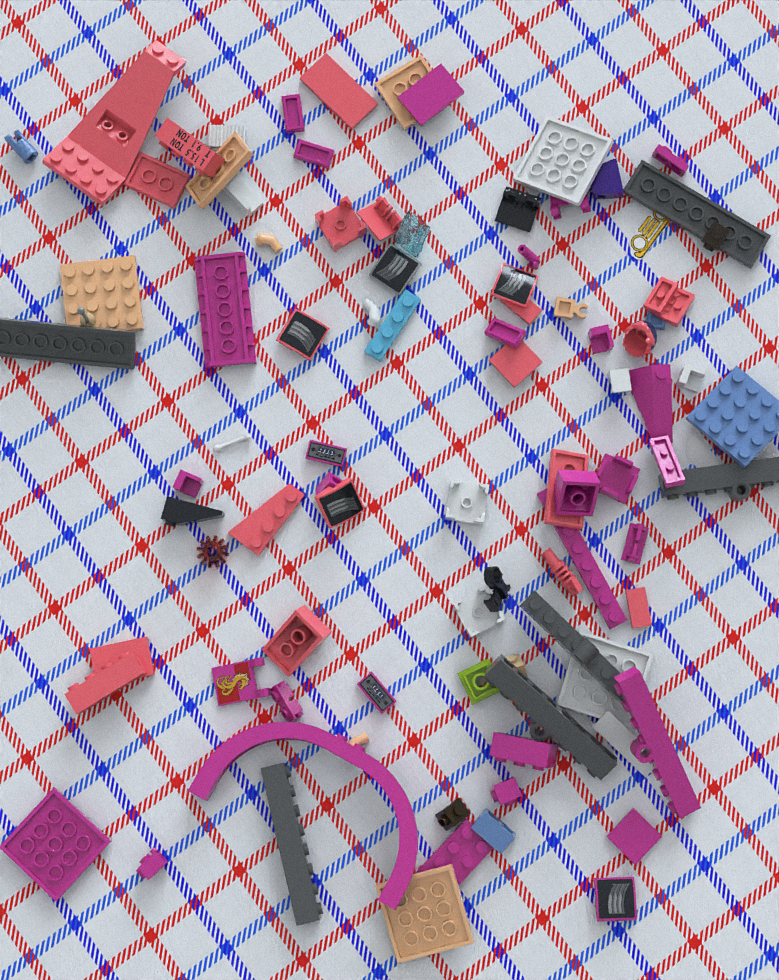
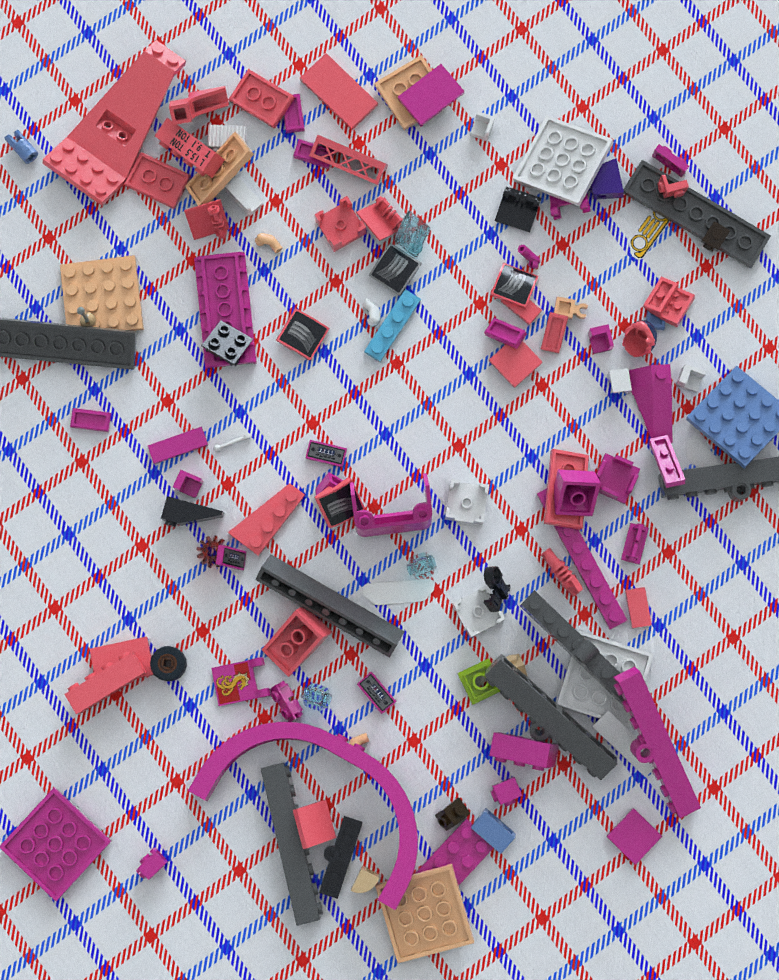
(90, 420): none -> dark pink tile
(168, 663): none -> black wheel
(177, 445): none -> dark pink tile
(198, 103): none -> coral arch
(207, 220): none -> coral hinge
(227, 343): none -> hinge
(231, 557): none -> tile
(261, 98): none -> coral tile
(314, 824): none -> coral tile
(316, 697): none -> clear light blue head
(329, 605): none -> dark grey brick
(339, 857): none -> black hinge
(349, 152): none -> coral fence
(365, 880): none -> tan brick
(383, 524): none -> dark pink windscreen
(398, 591): none -> white sticker
(421, 565): none -> clear light blue head
(482, 126): none -> white panel
(554, 332): none -> coral tile
(615, 899): slope -> none
(675, 189): none -> coral bracket

